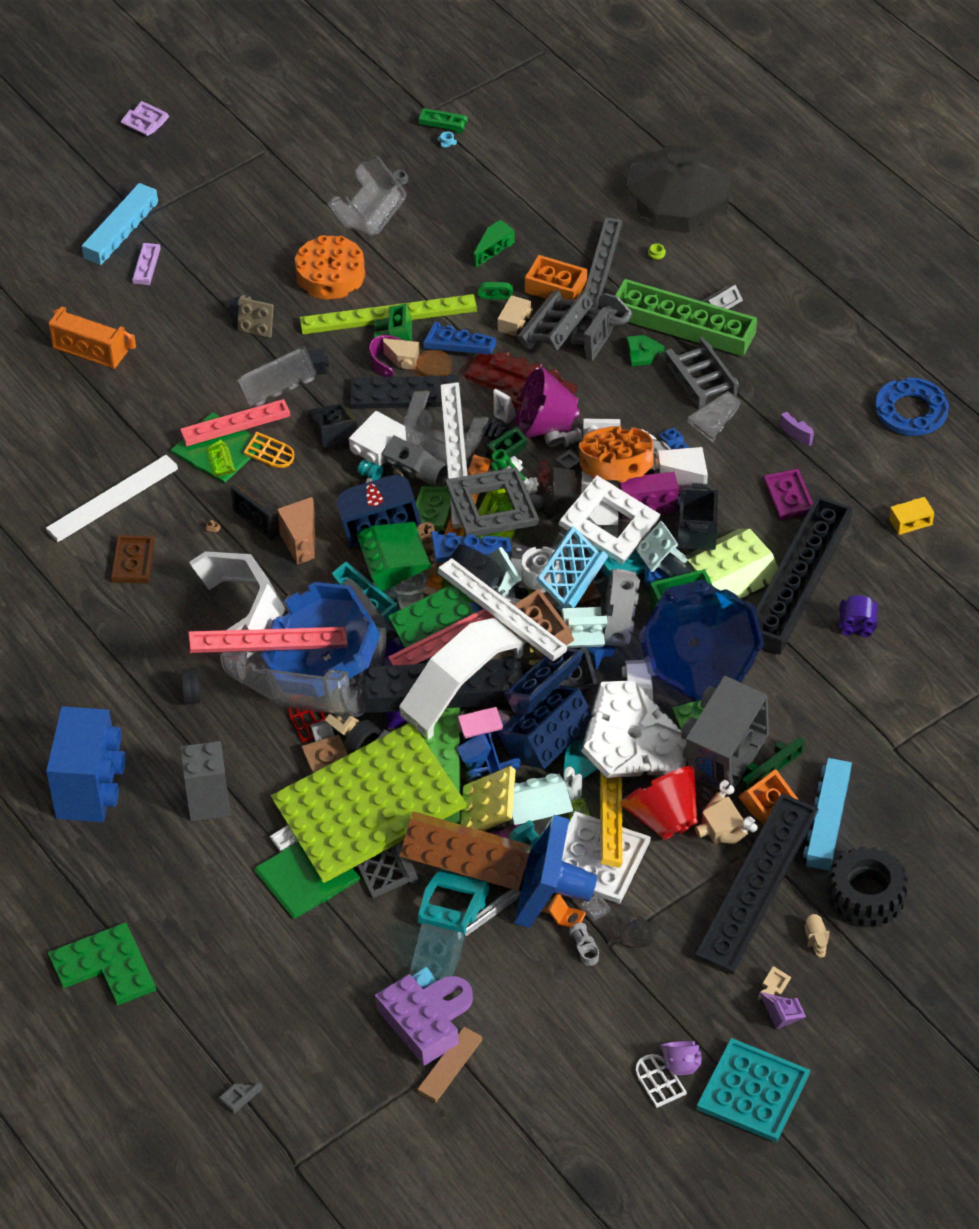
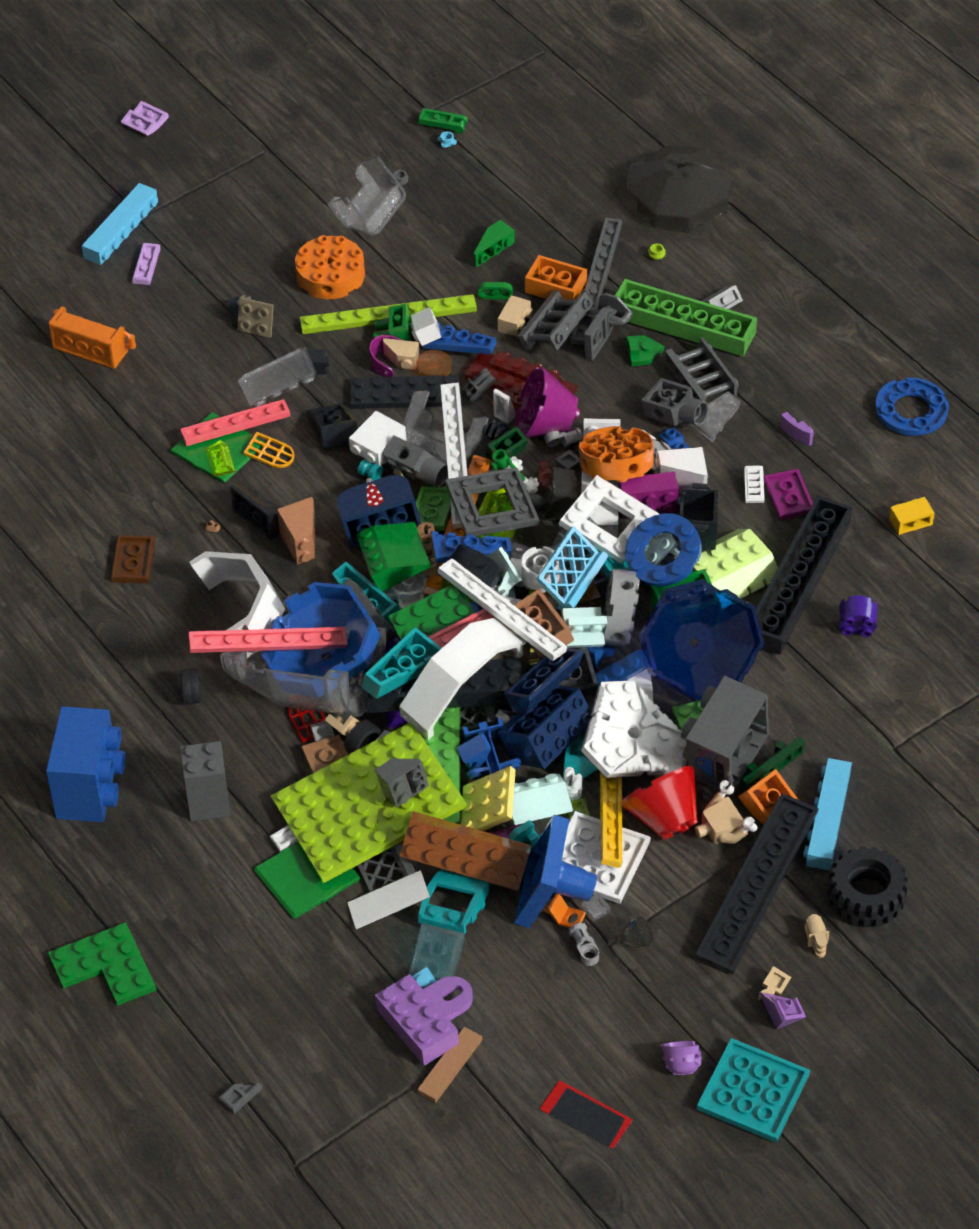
(111, 498): white tile -> none
(388, 899): none -> white sticker
(400, 664): none -> teal wedge
(401, 779): none -> dark grey slope
(425, 326): none -> white brick
(479, 385): none -> dark grey arm
(479, 722): bright pink panel -> none
(493, 909): light grey axle -> none
(586, 1114): none -> black sticker
(624, 668): none -> blue plate
(657, 1087): white window -> none
(674, 404): none -> dark grey brick
(674, 571): none -> blue plate
(754, 478): none -> white slope

